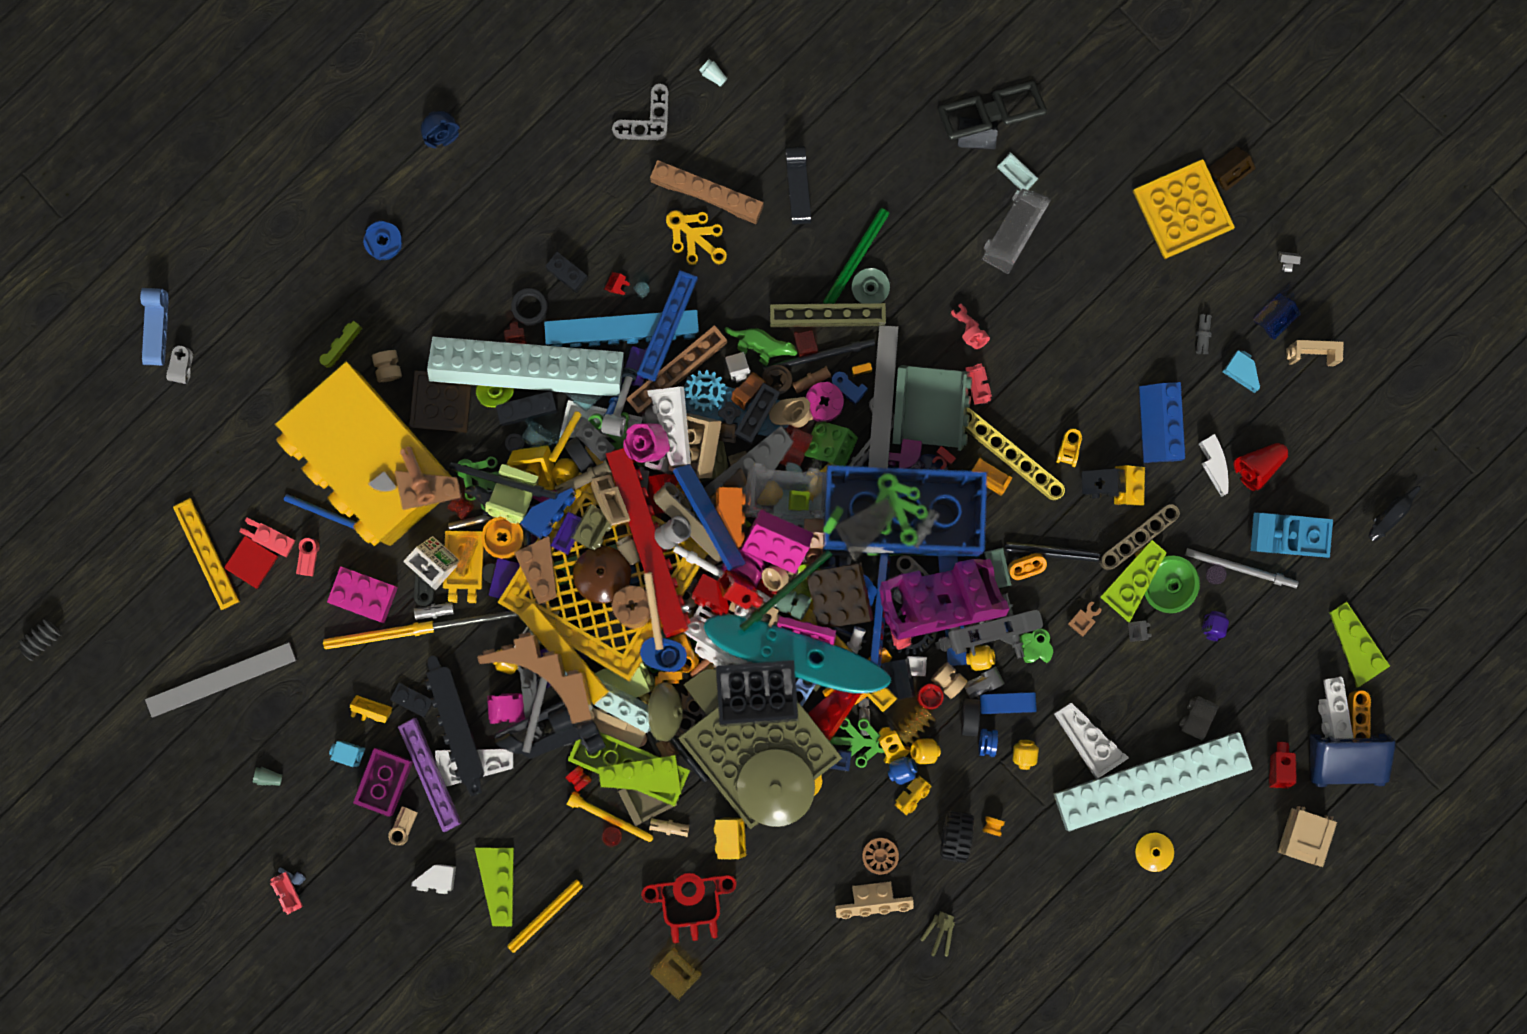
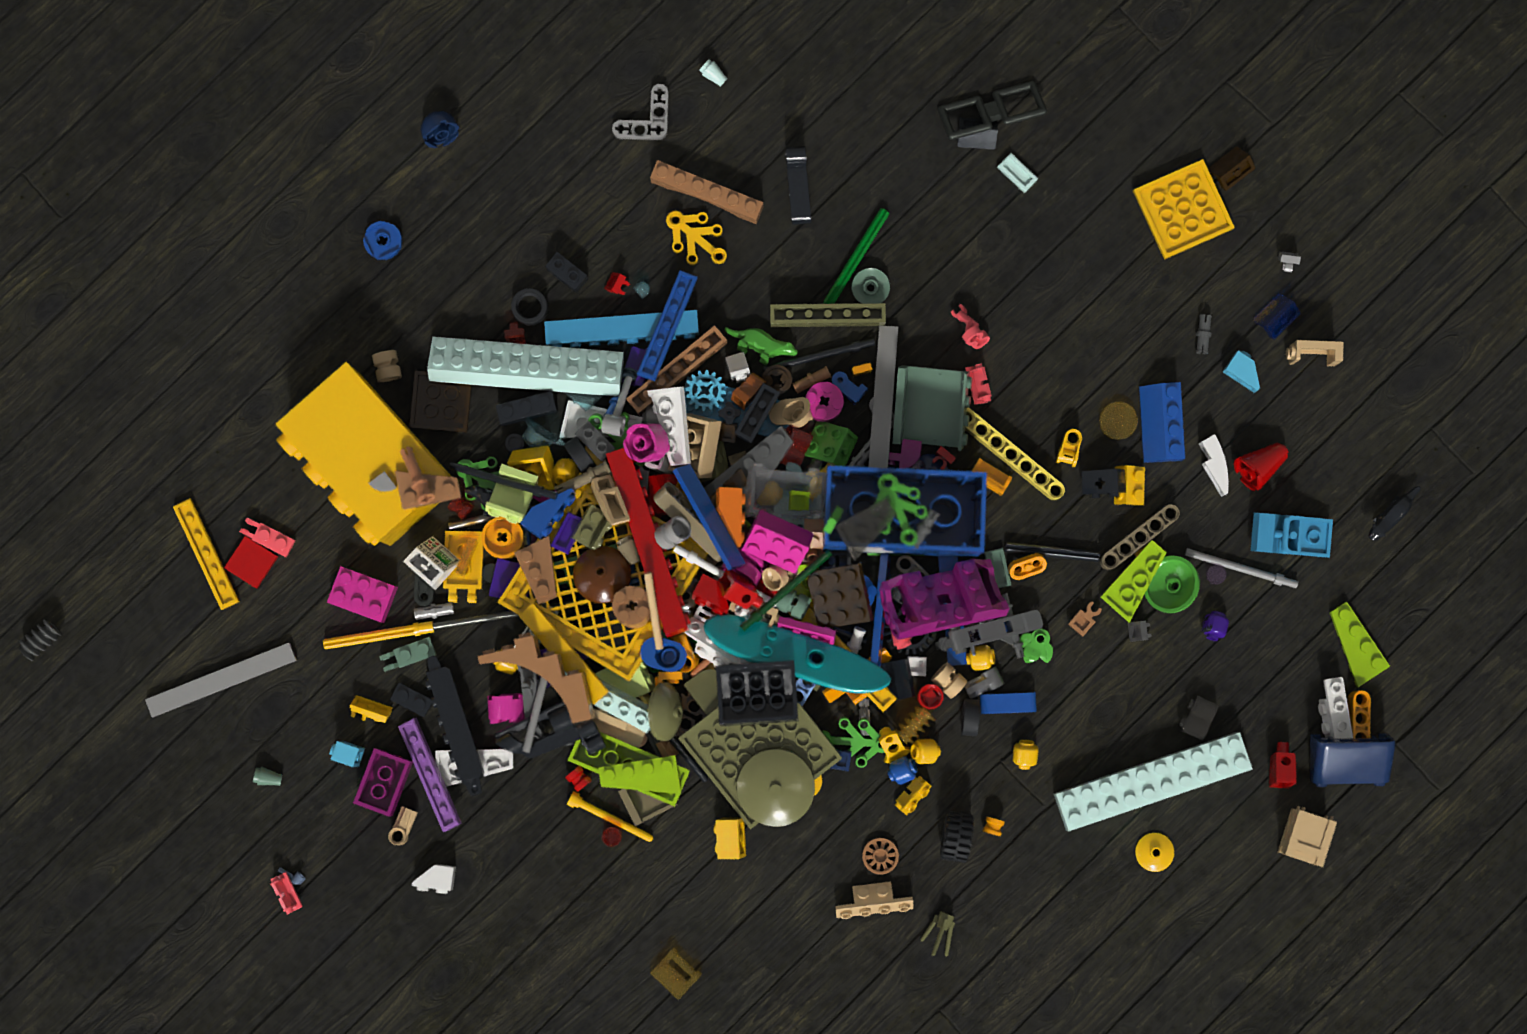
(155, 325): medium blue beam -> none
(180, 368): light grey piece -> none
(307, 559): coral piece -> none
(320, 511): blue bar -> none
(340, 344): lime plate -> none
(410, 654): none -> sand green hinge
(486, 395): lime dish -> none
(498, 879): lime wing -> none
(544, 916): yellow axle -> none
(565, 436): yellow bar -> none
(669, 827): tan pin -> none
(681, 898): red piece -> none
(805, 343): clear red panel -> none
(832, 711): red wing -> none
(988, 742): blue wheel -> none
(1015, 229): clear windscreen -> none
(1095, 749): white wing -> none
(1118, 420): none -> clear yellow tile

